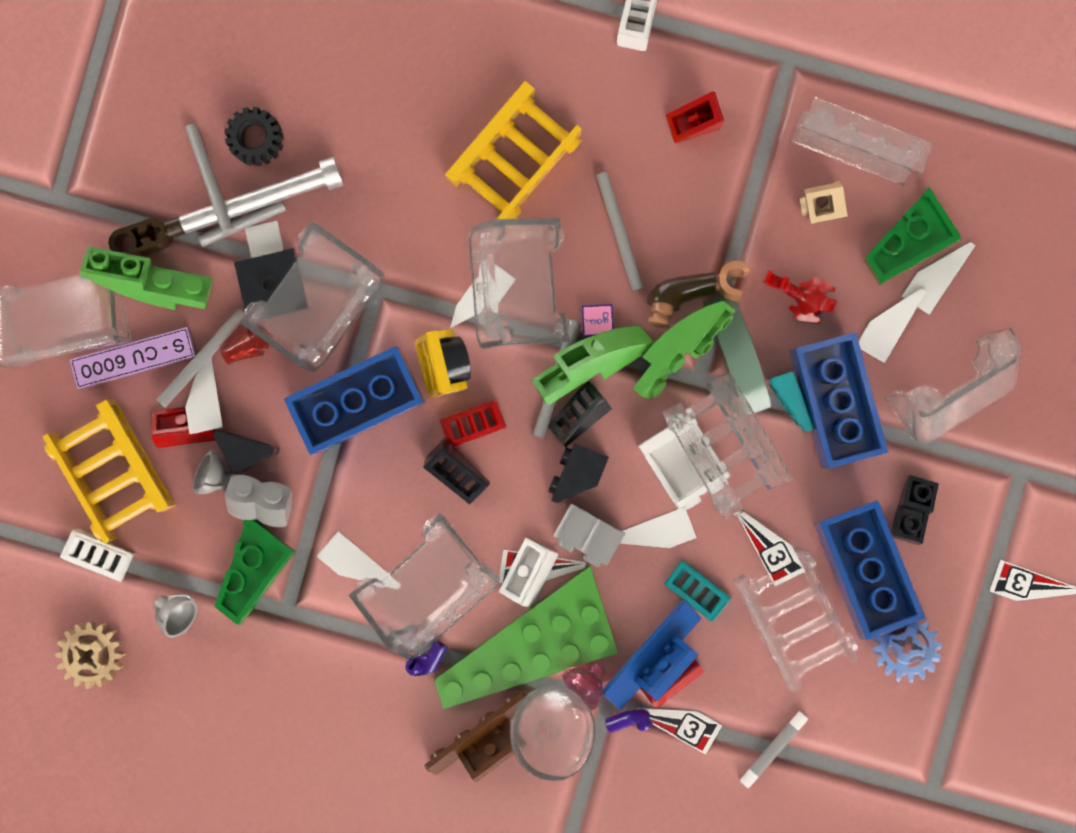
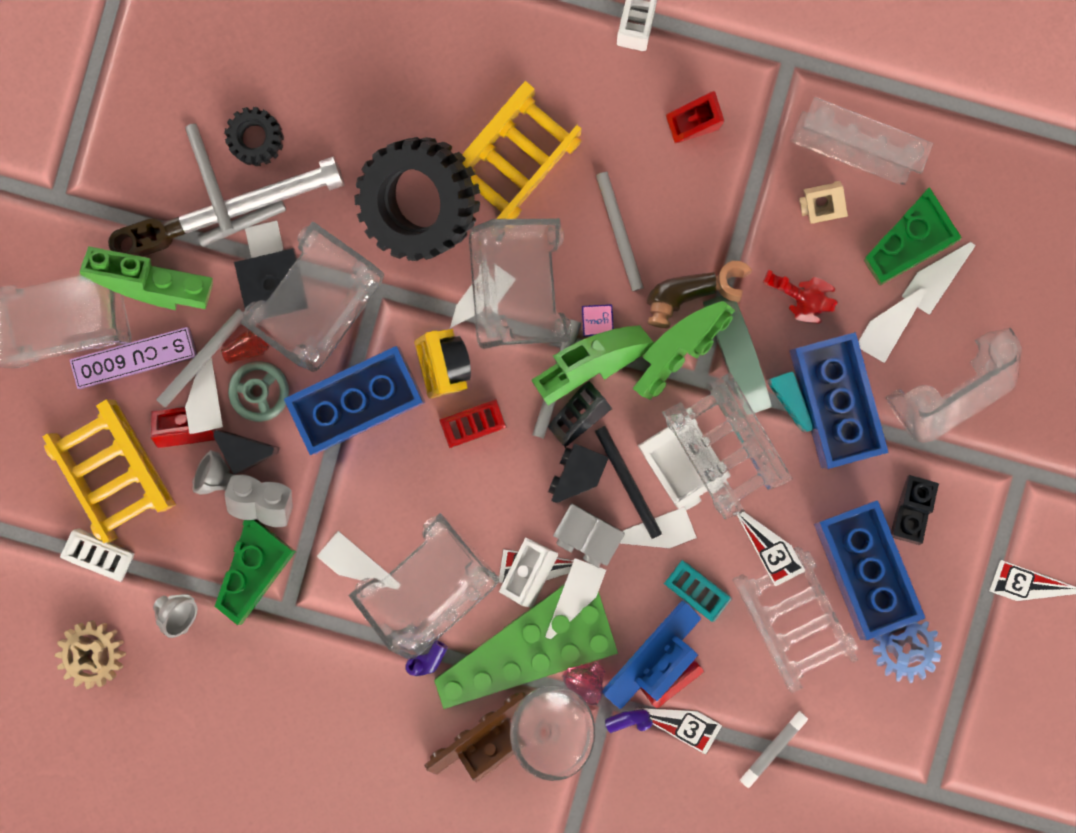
(247, 389): none -> sand green piece
(380, 205): none -> black tyre
(454, 457): black slope -> none
(578, 591): none -> white sticker
(628, 482): none -> black bar

